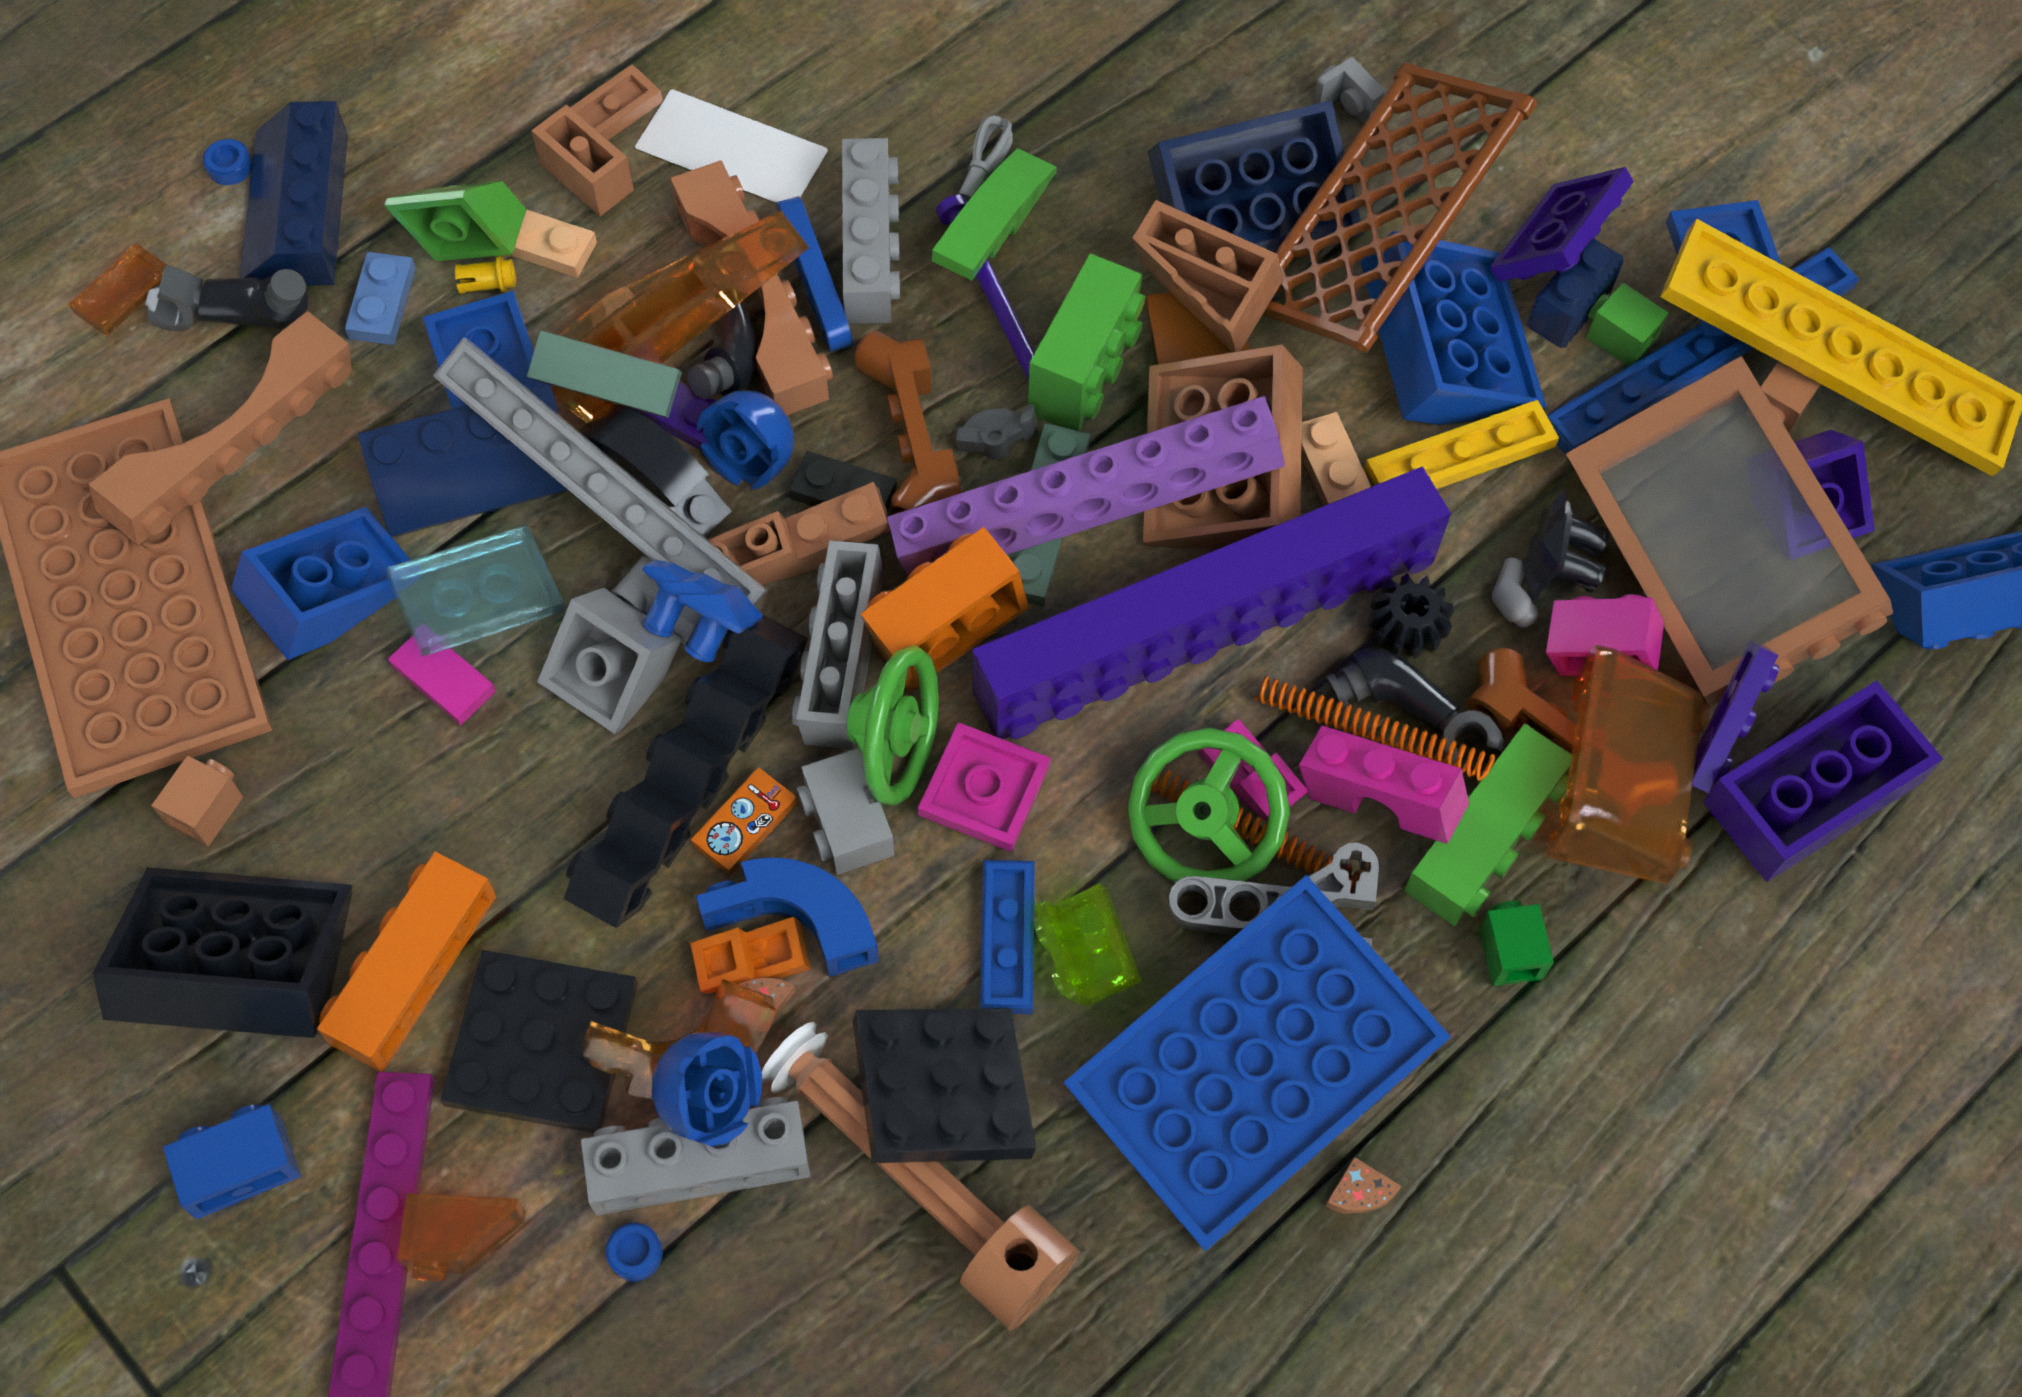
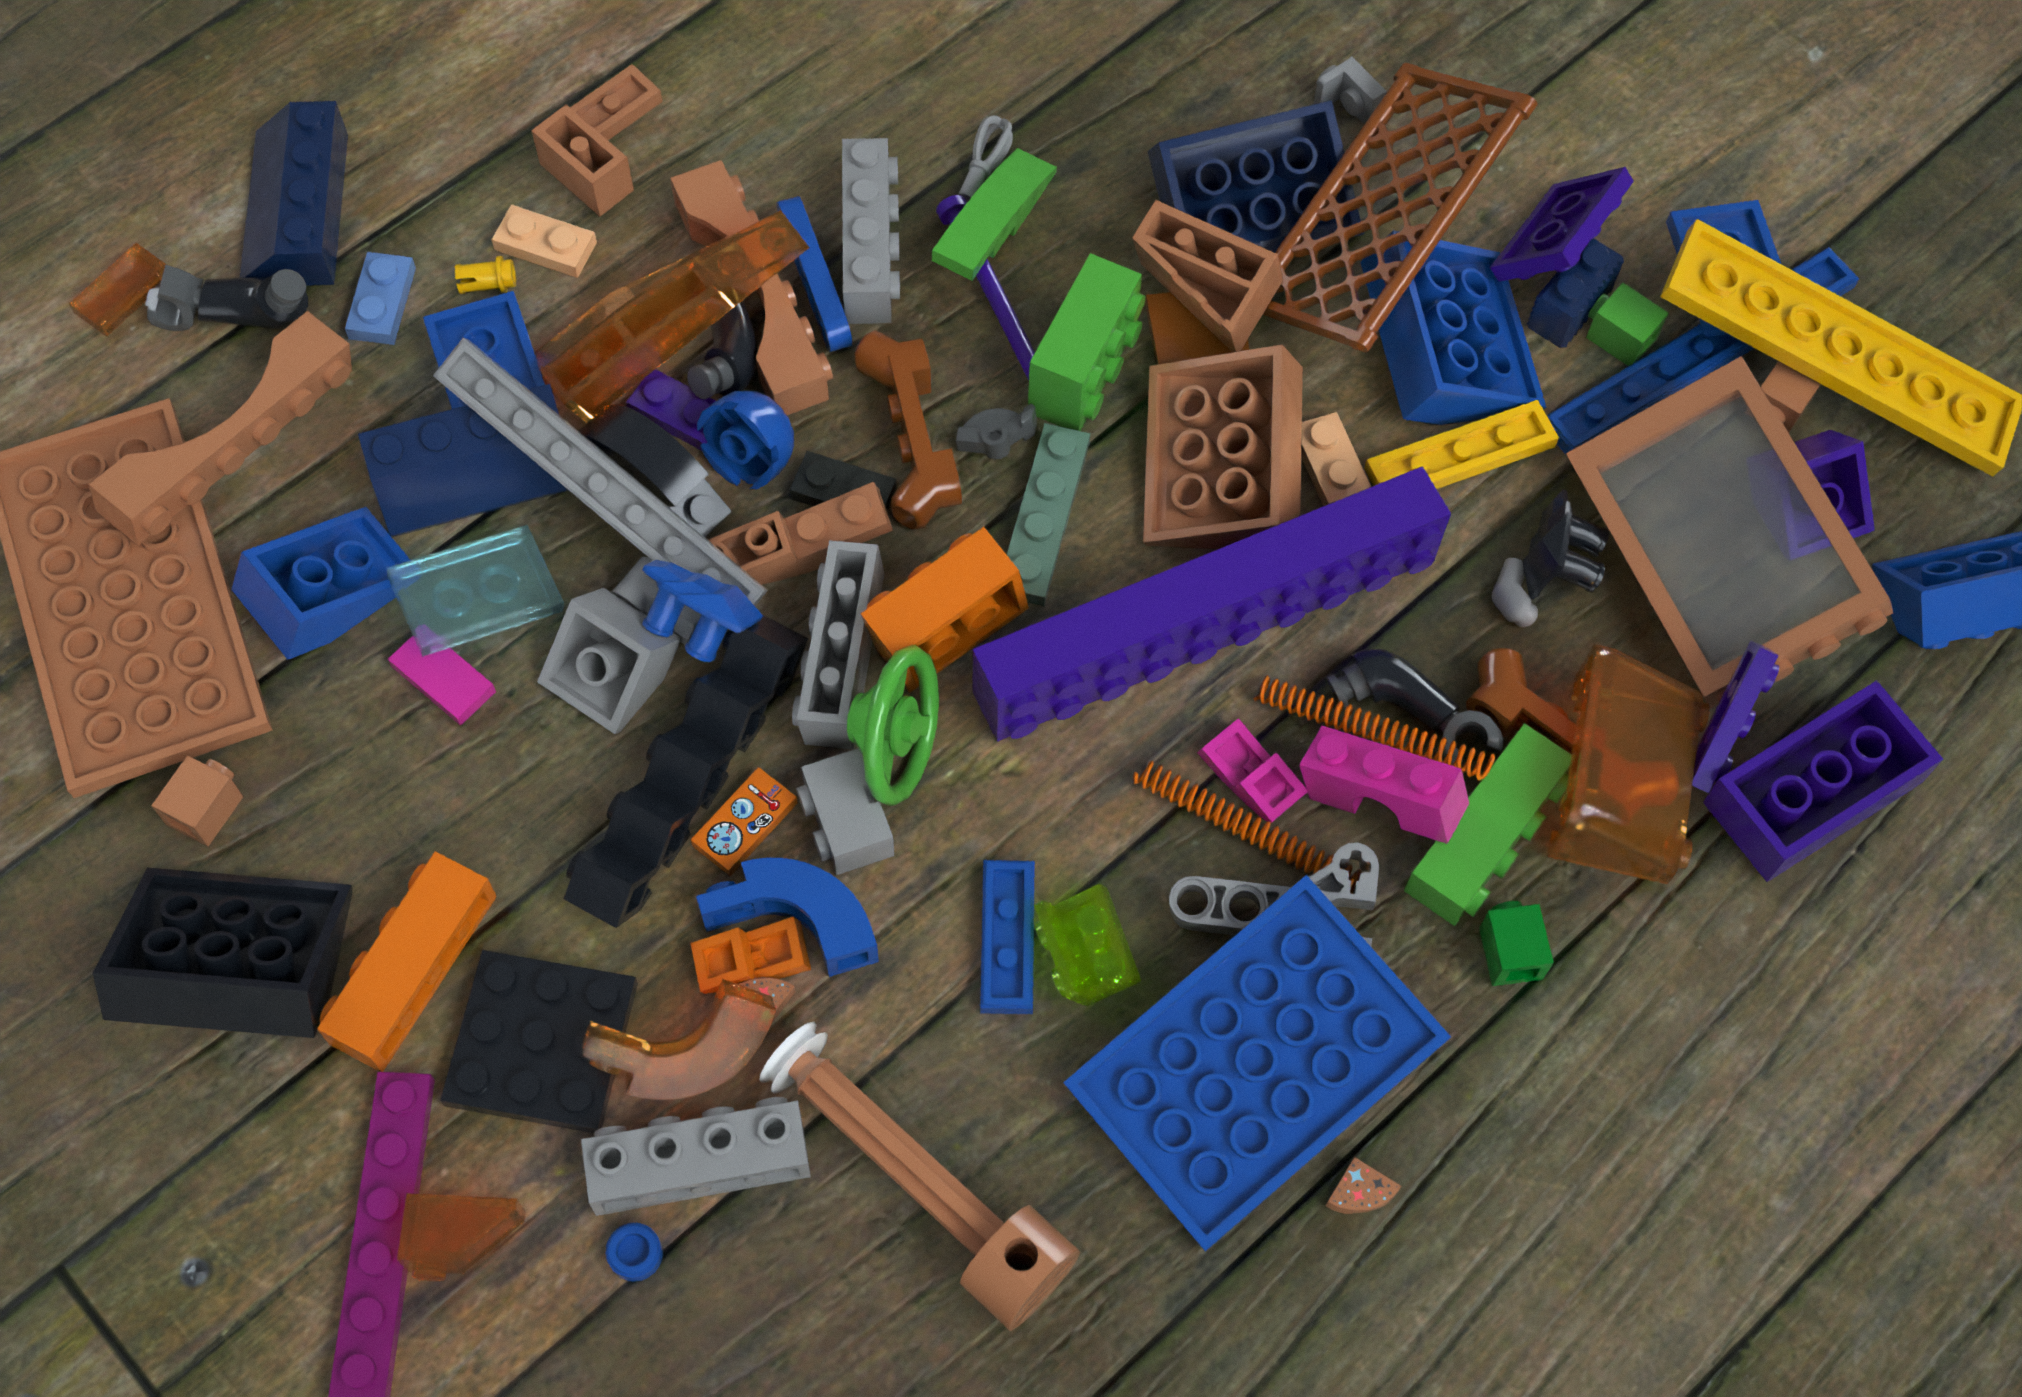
(227, 162): blue tile -> none
(231, 1160): blue brick -> none
(461, 219): bright green slope -> none
(604, 374): sand green tile -> none
(706, 1087): blue cylinder -> none
(761, 156): white sticker -> none
(942, 1085): black plate -> none
(984, 787): dark pink plate -> none
(1097, 485): medium lavender brick -> none
(1208, 806): bright green piece -> none
(1411, 615): black gear -> none
(1623, 623): dark pink brick -> none

